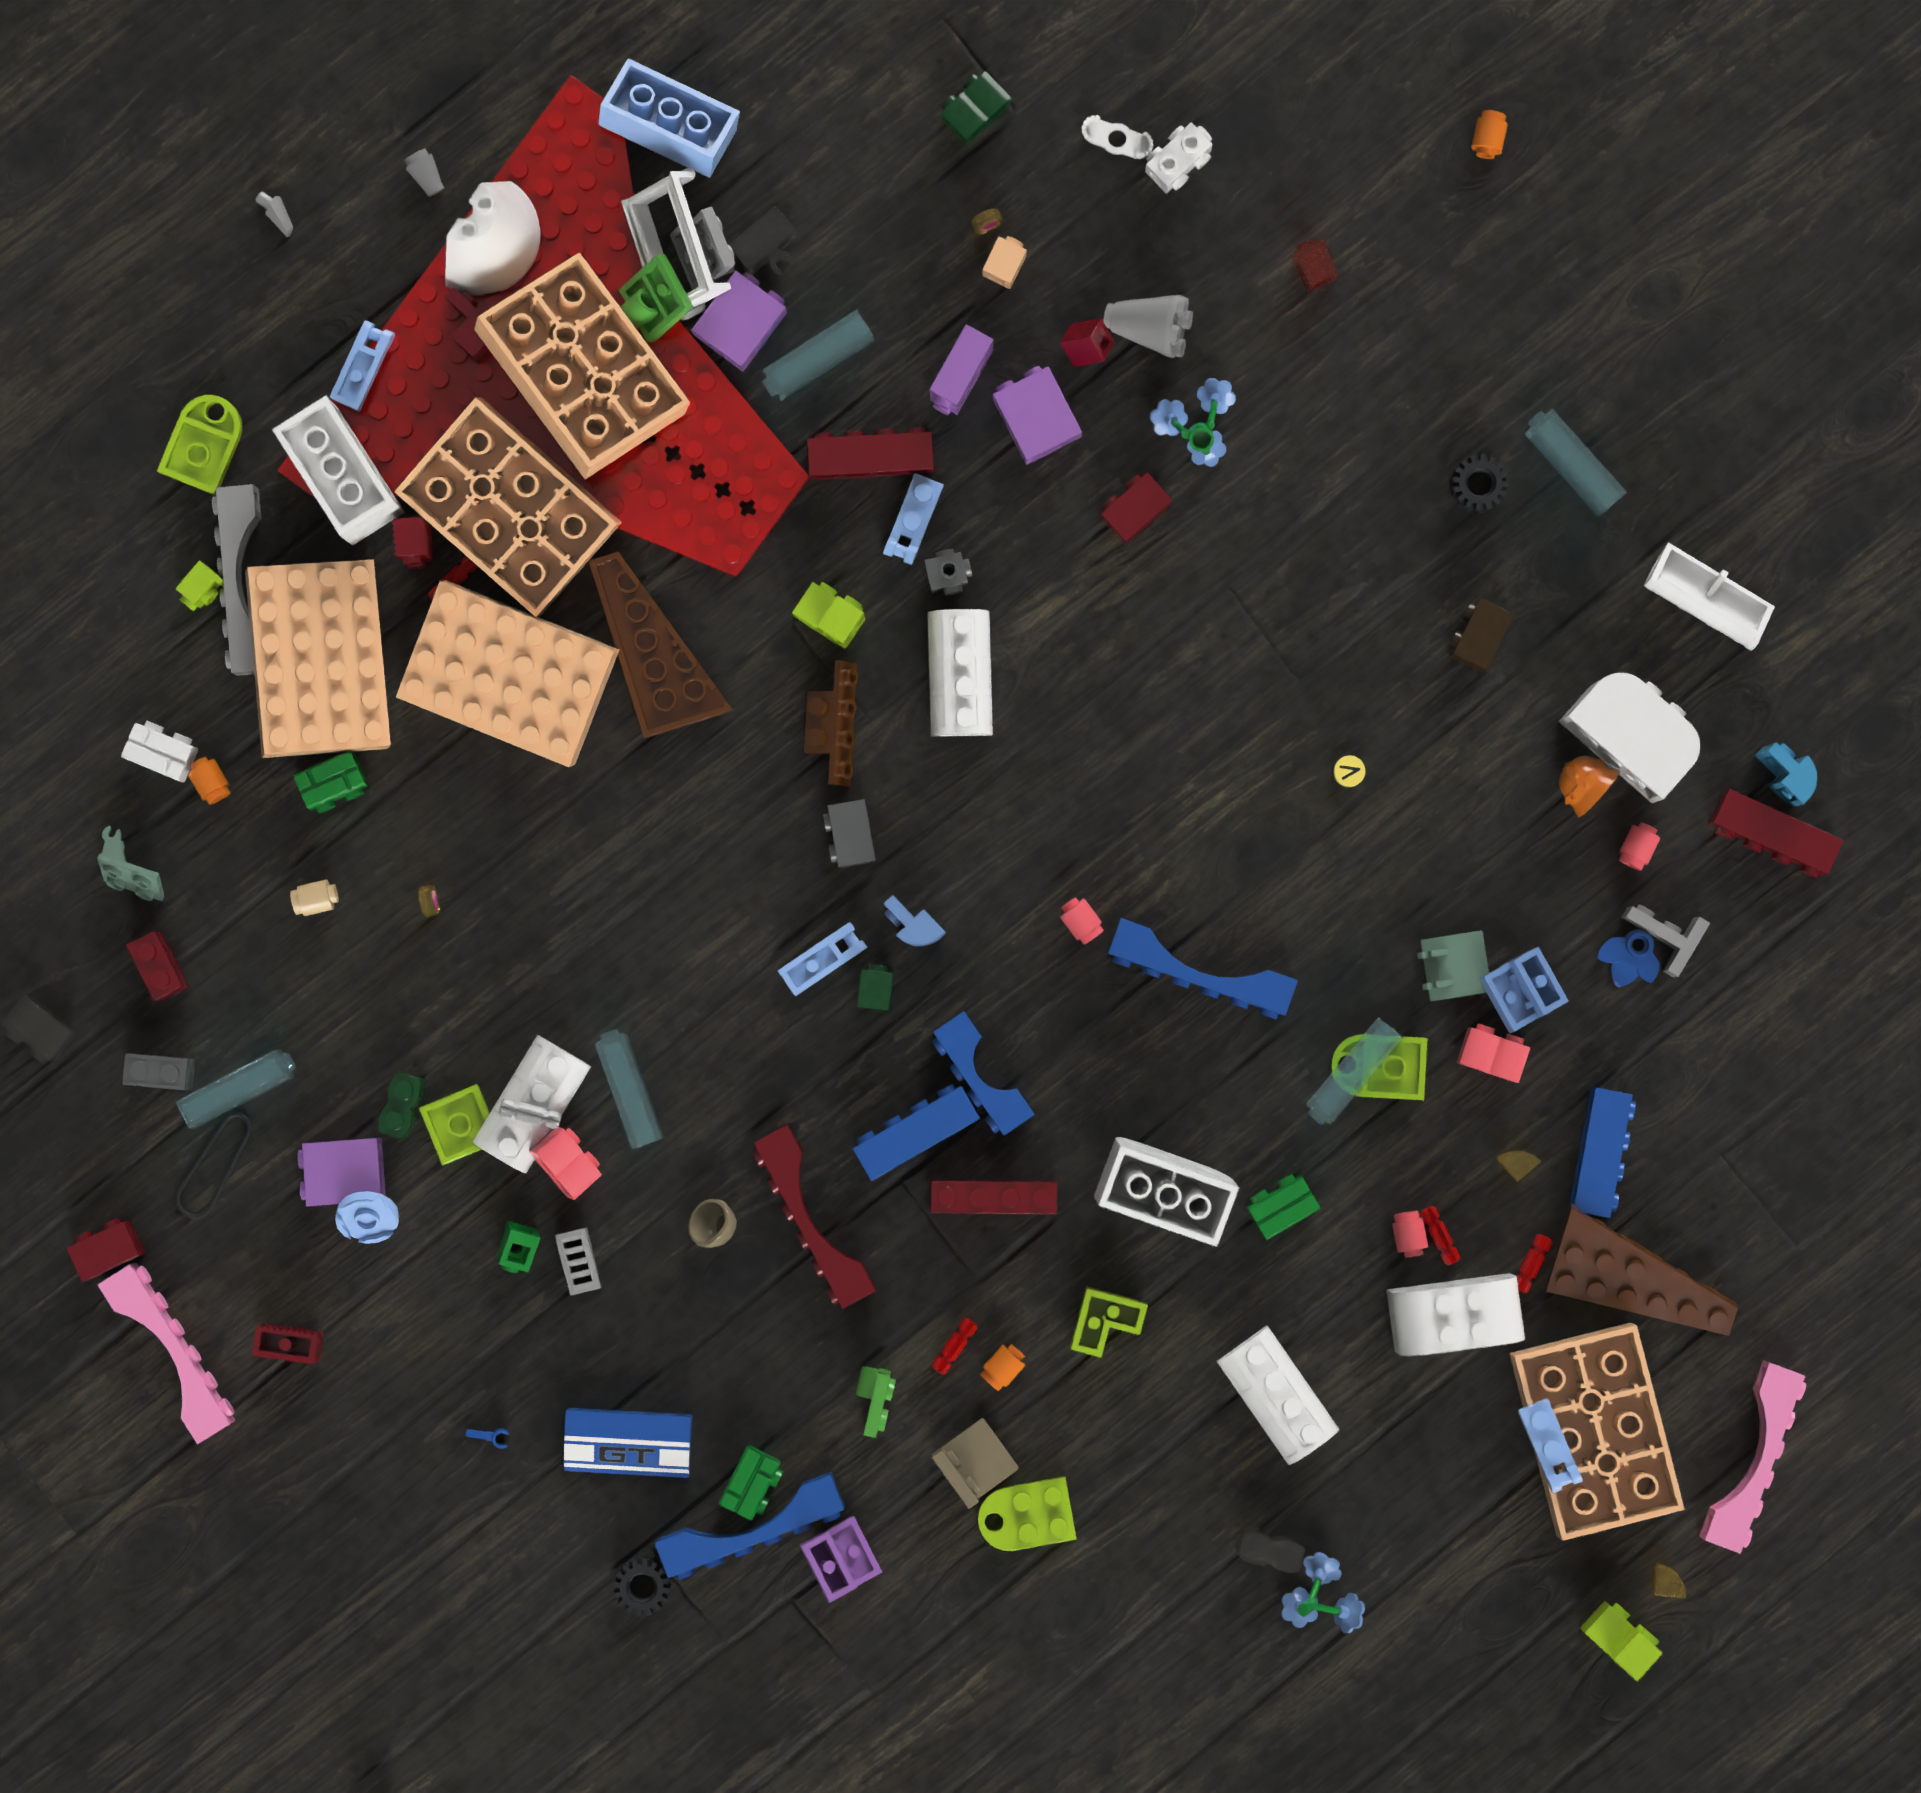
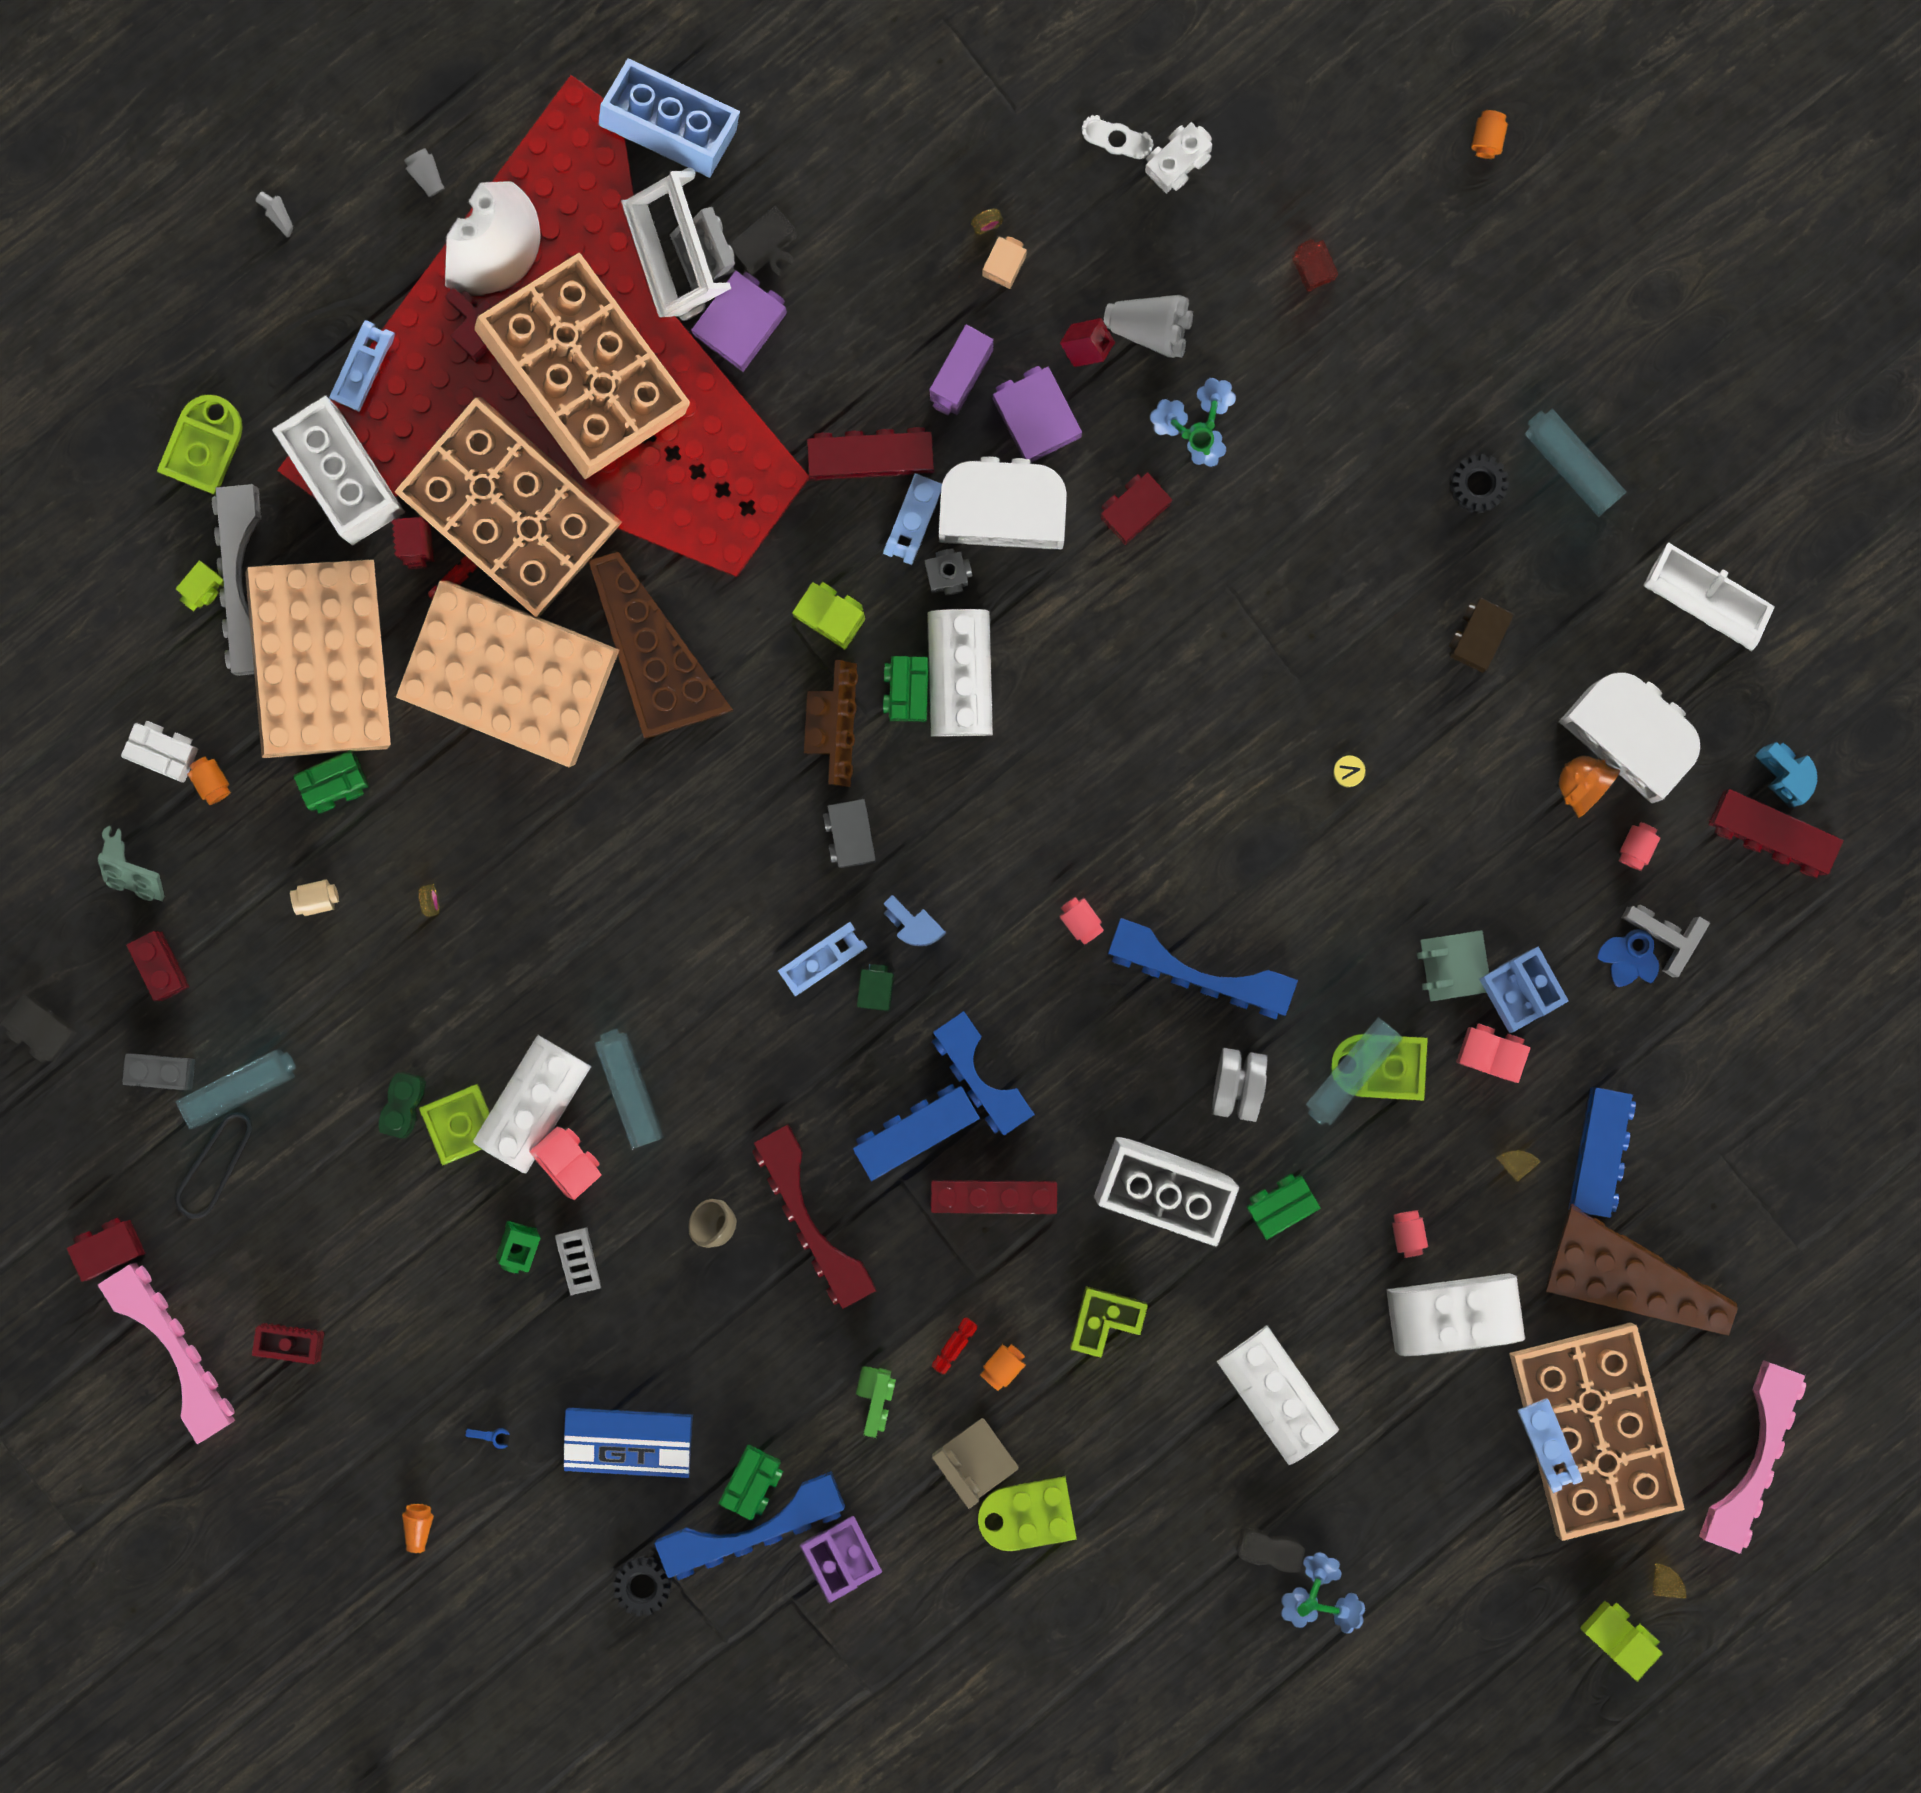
(340, 1170): medium lavender brick -> none
(367, 1217): light blue tile -> none
(417, 1525): none -> orange cone
(530, 1113): light grey axle -> none
(655, 298): bright green plate -> none
(817, 356): clear light blue brick -> none
(907, 688): none -> green brick
(975, 107): dark green brick -> none
(1003, 505): none -> white brick
(1244, 1085): none -> light grey wheel
(1440, 1235): red axle -> none
(1533, 1262): red axle -> none

